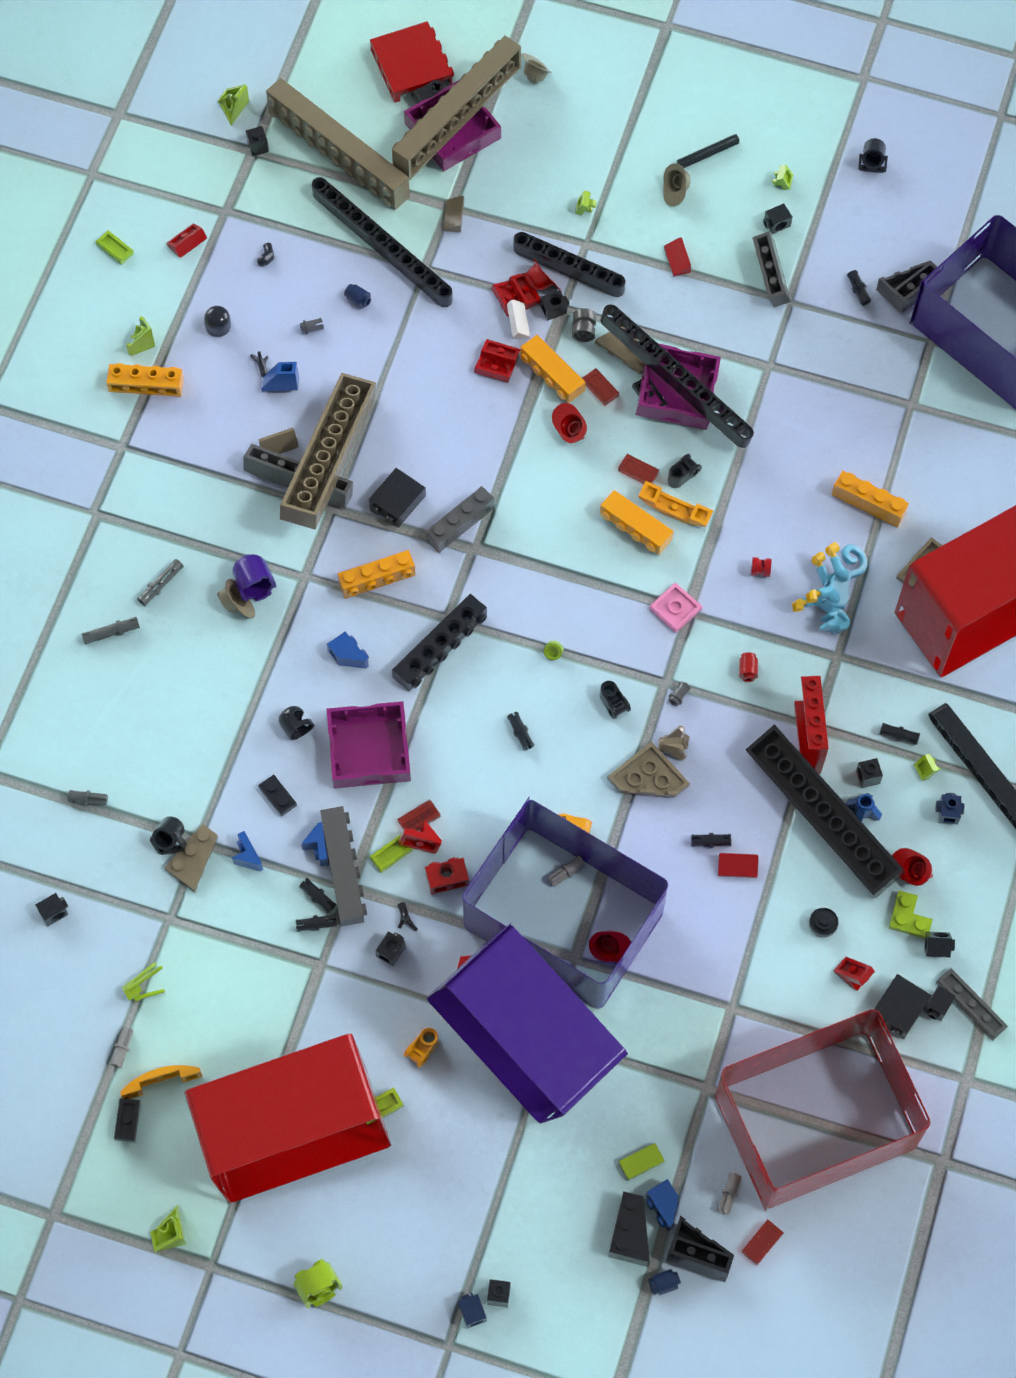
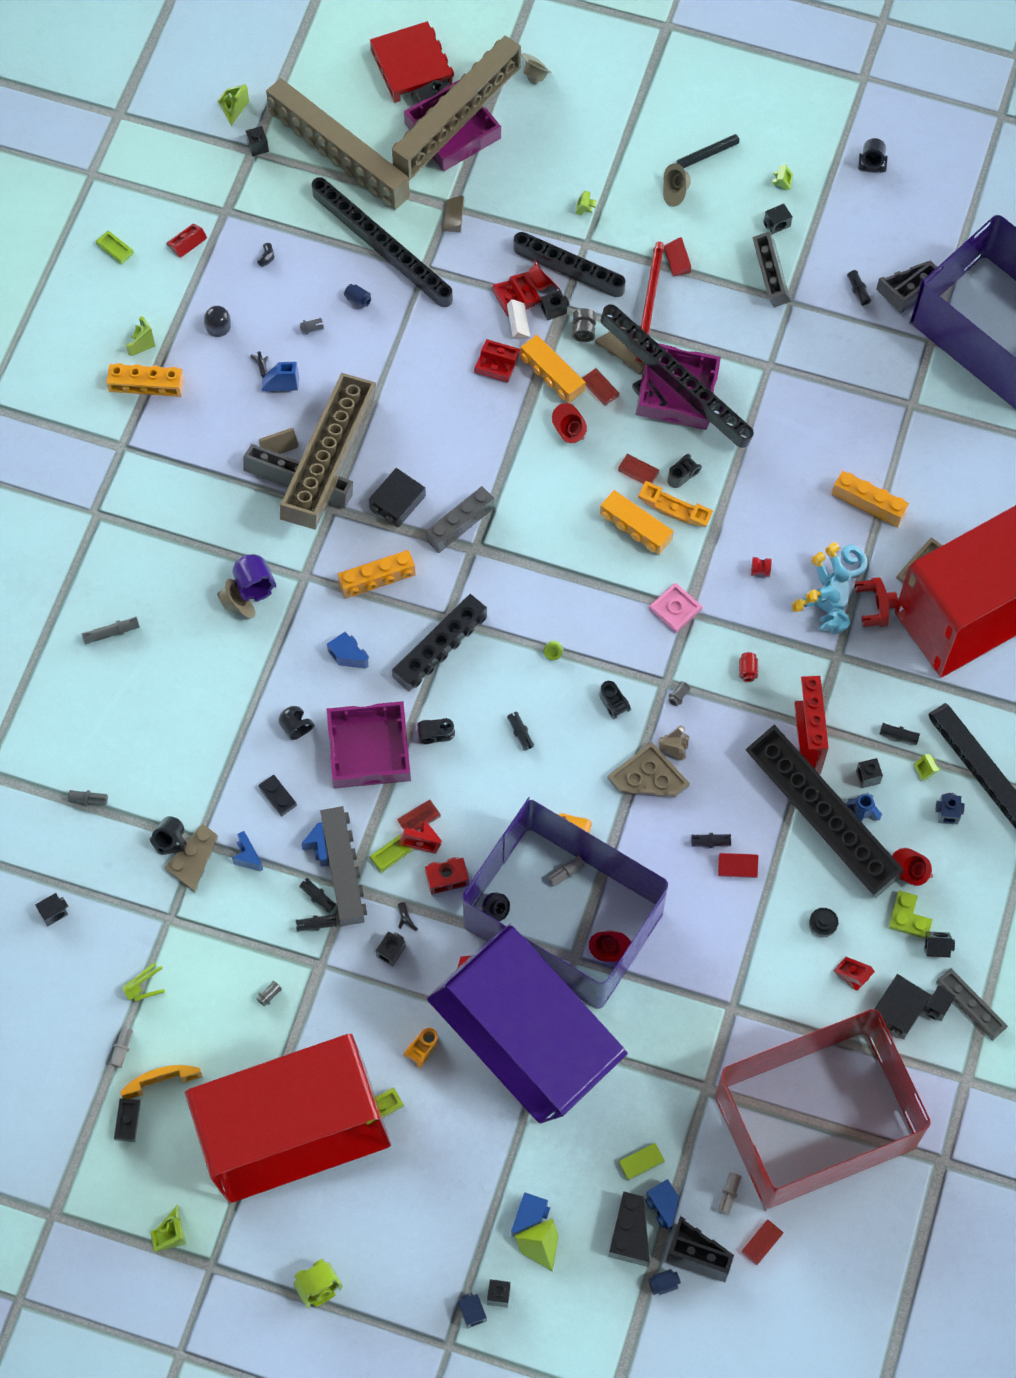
(145, 597): dark grey pin -> none
(269, 993): none -> dark grey pin
(433, 730): none -> black piece
(496, 906): none -> black plate
(530, 1213): none -> blue slope
(539, 1243): none -> lime slope
(651, 289): none -> red piece
(883, 601): none -> red connector

